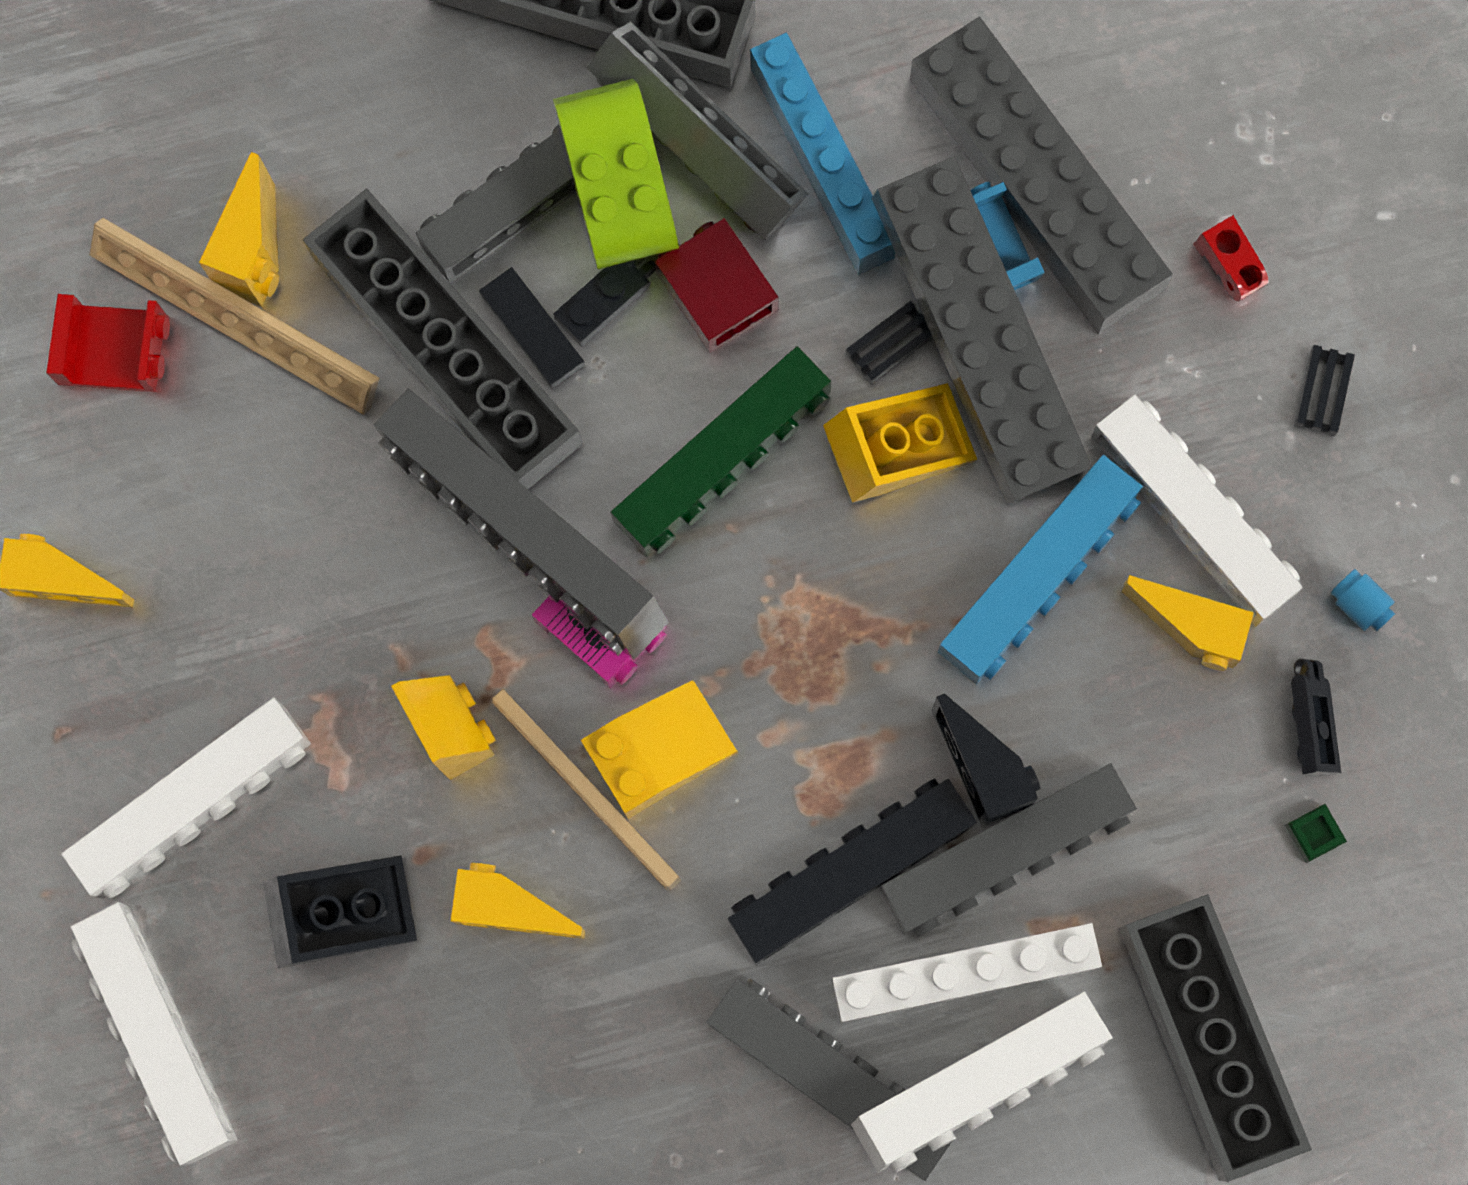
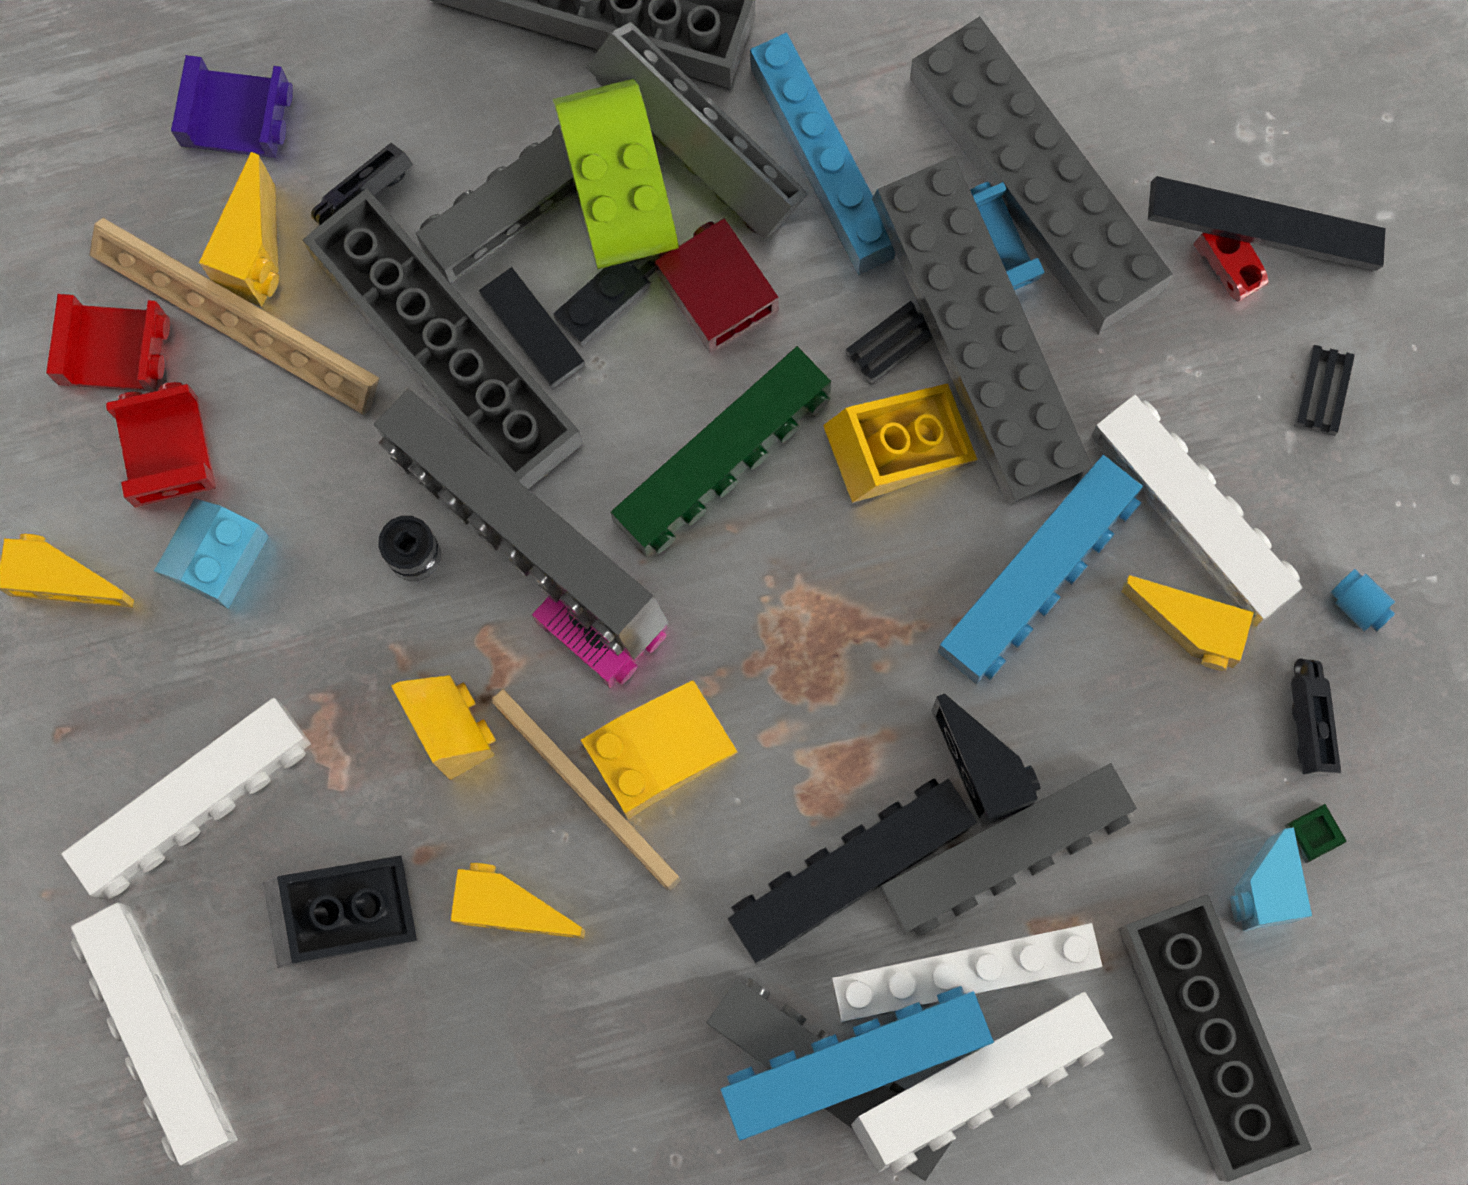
(162, 444): none -> red panel
(212, 552): none -> medium azure slope
(231, 110): none -> dark purple panel
(380, 171): none -> black hinge
(409, 548): none -> black wheel
(857, 1064): none -> dark azure brick
(1266, 223): none -> black tile
(1272, 886): none -> medium azure slope

